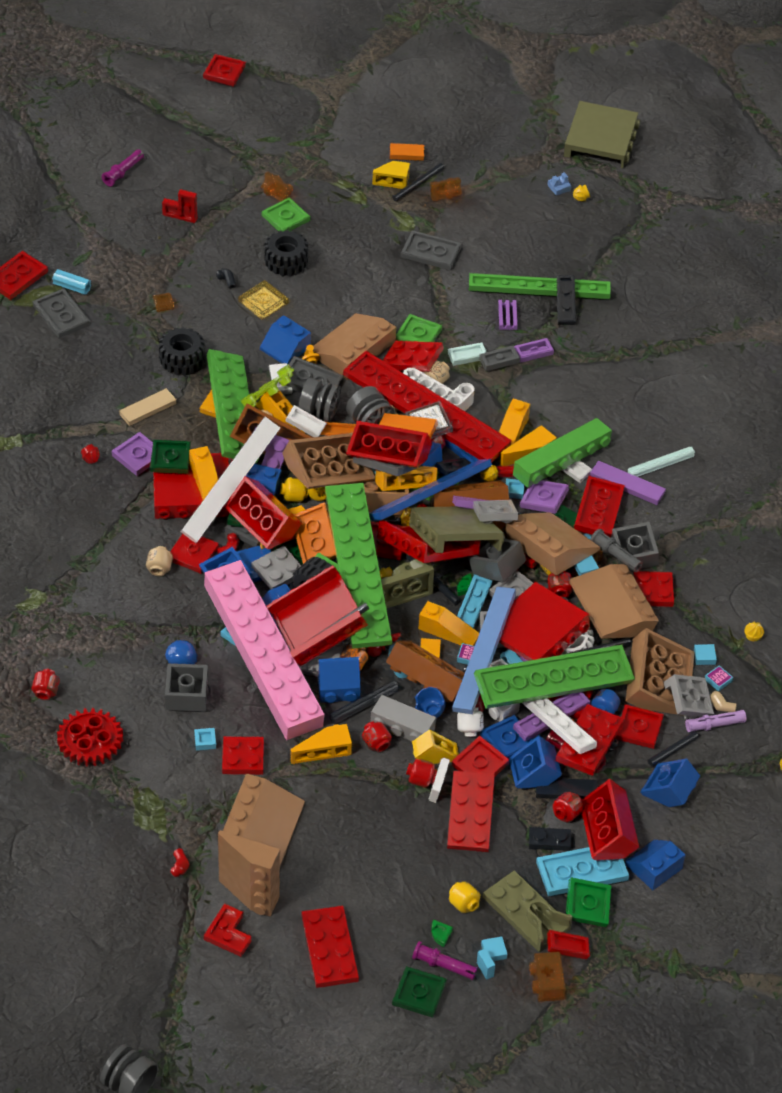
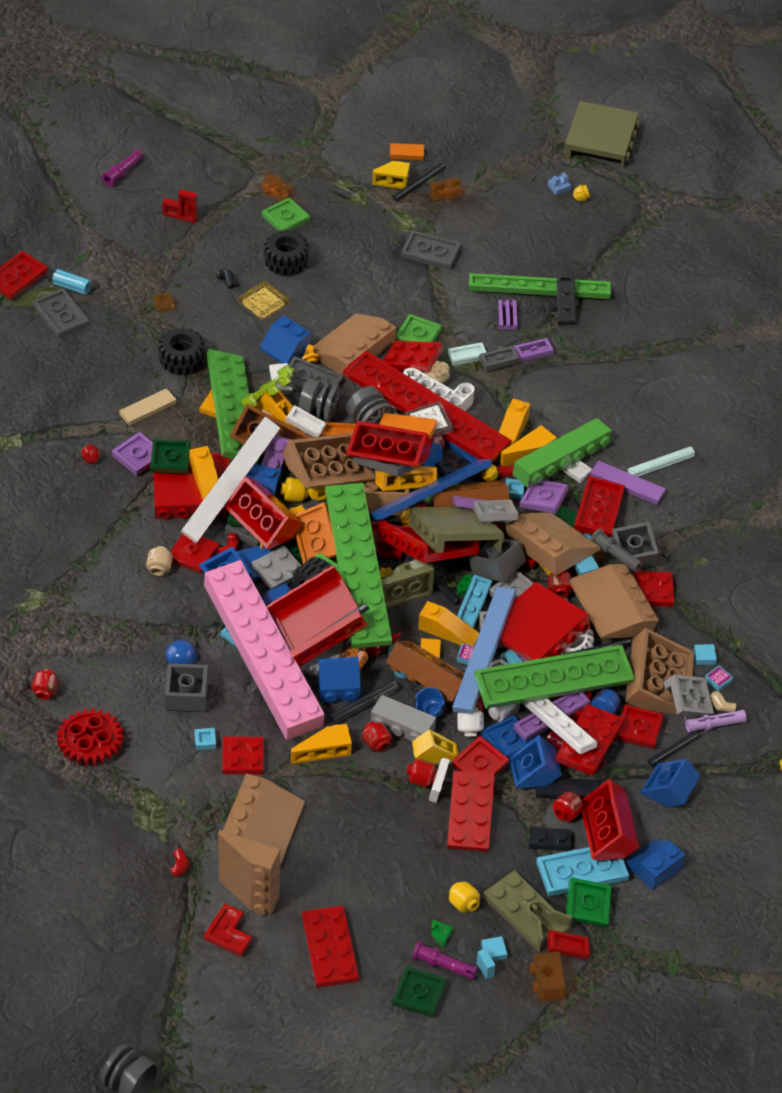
(224, 70): red plate -> none
(753, 631): yellow plate -> none

